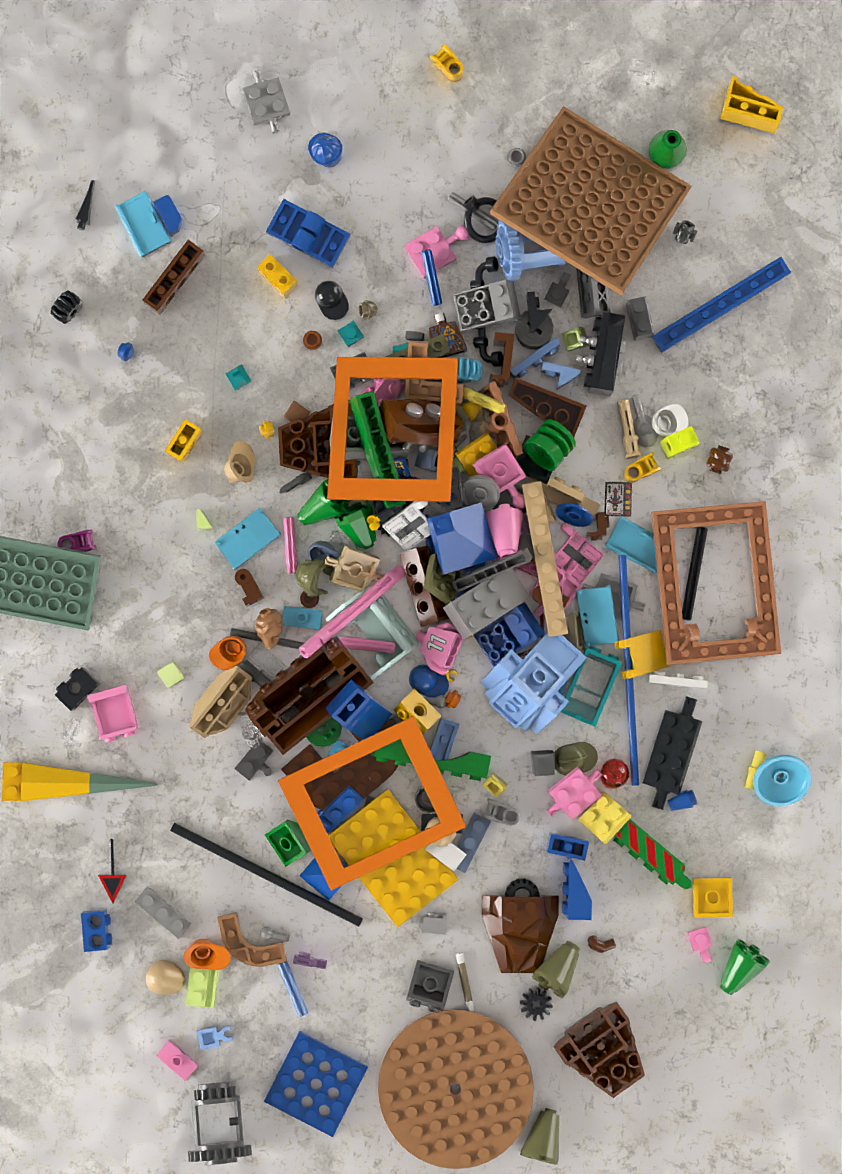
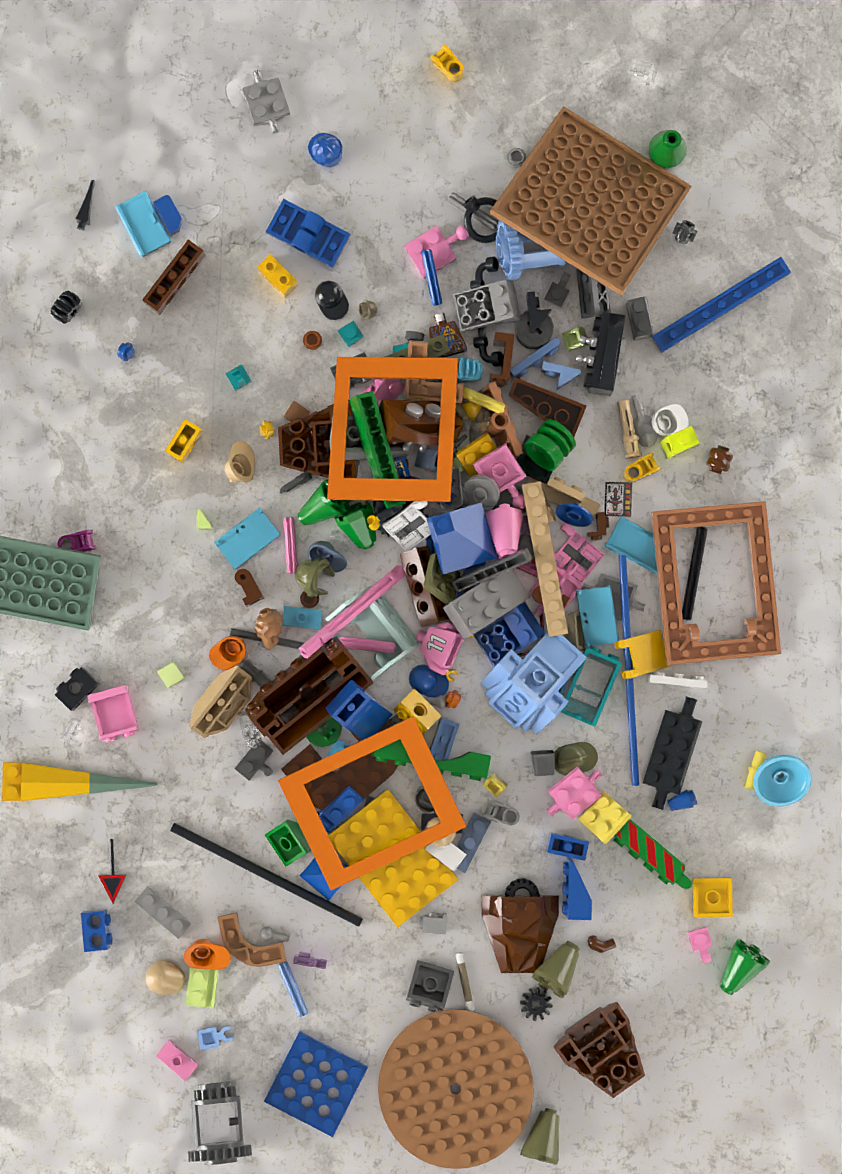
(354, 569): tan plate -> none
(614, 774): clear red hair -> none
(750, 108): yellow wedge -> none

